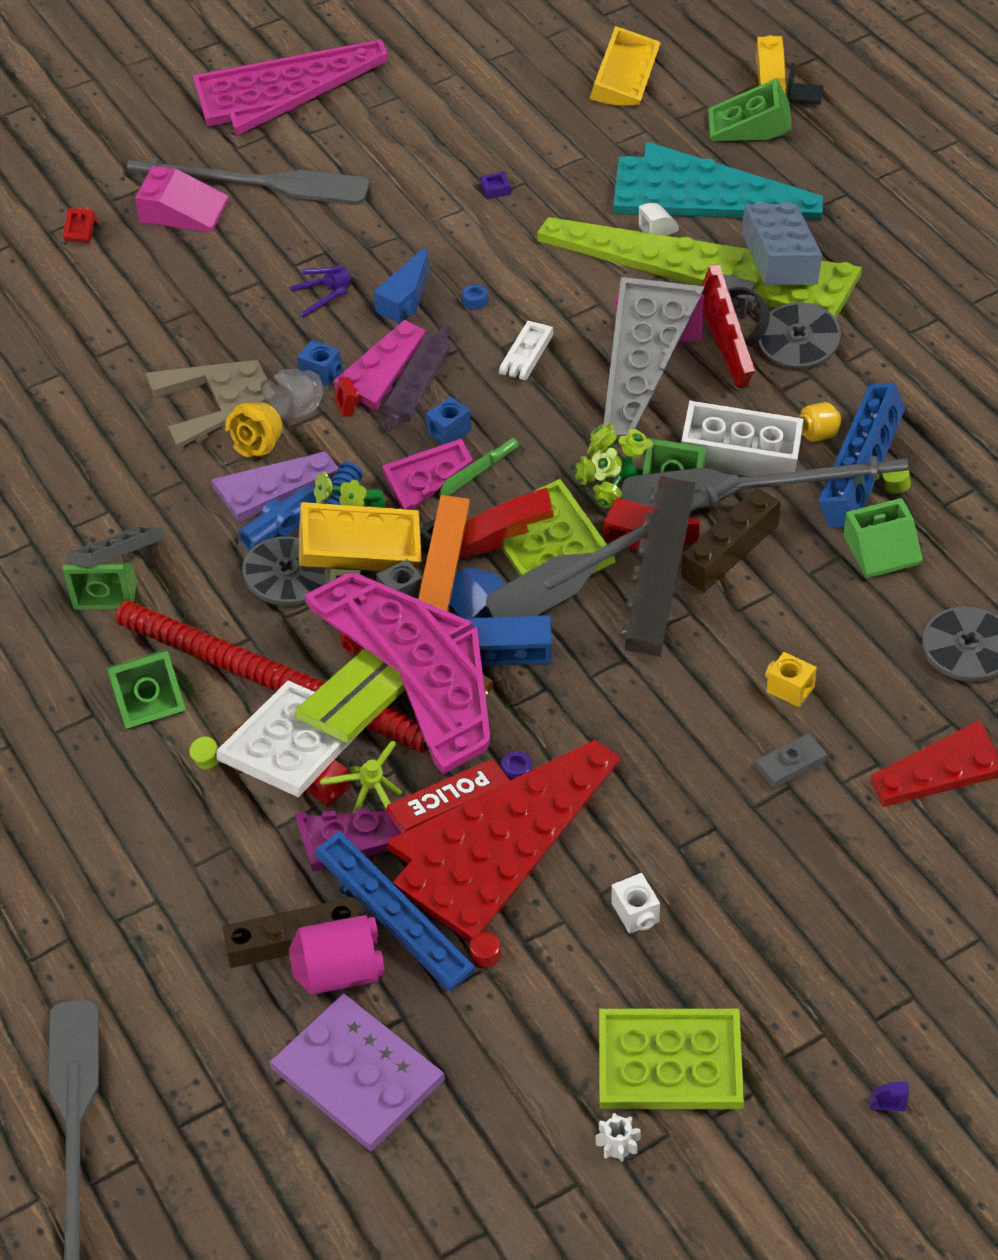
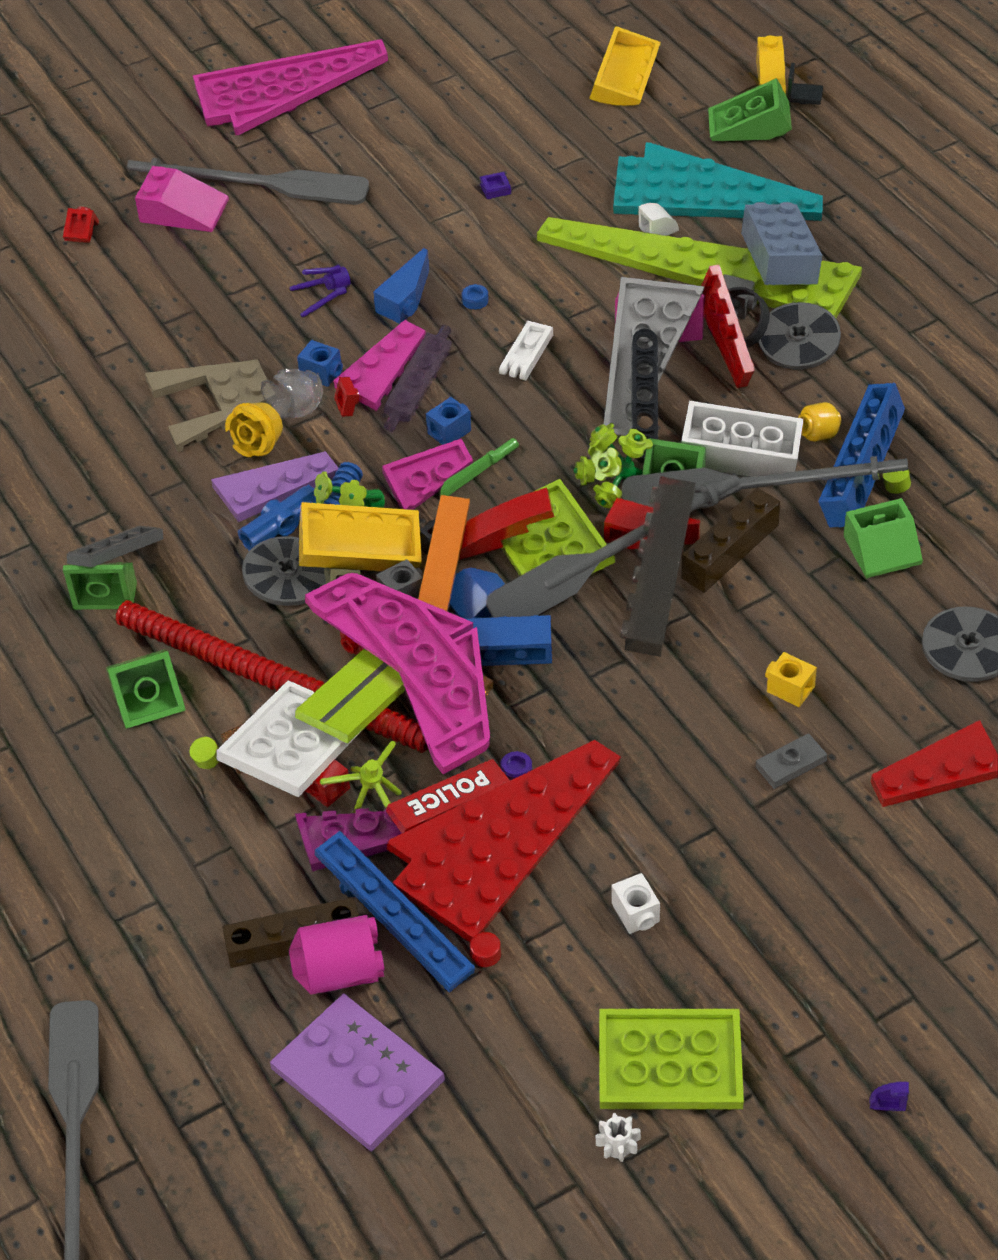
(647, 382): none -> black beam

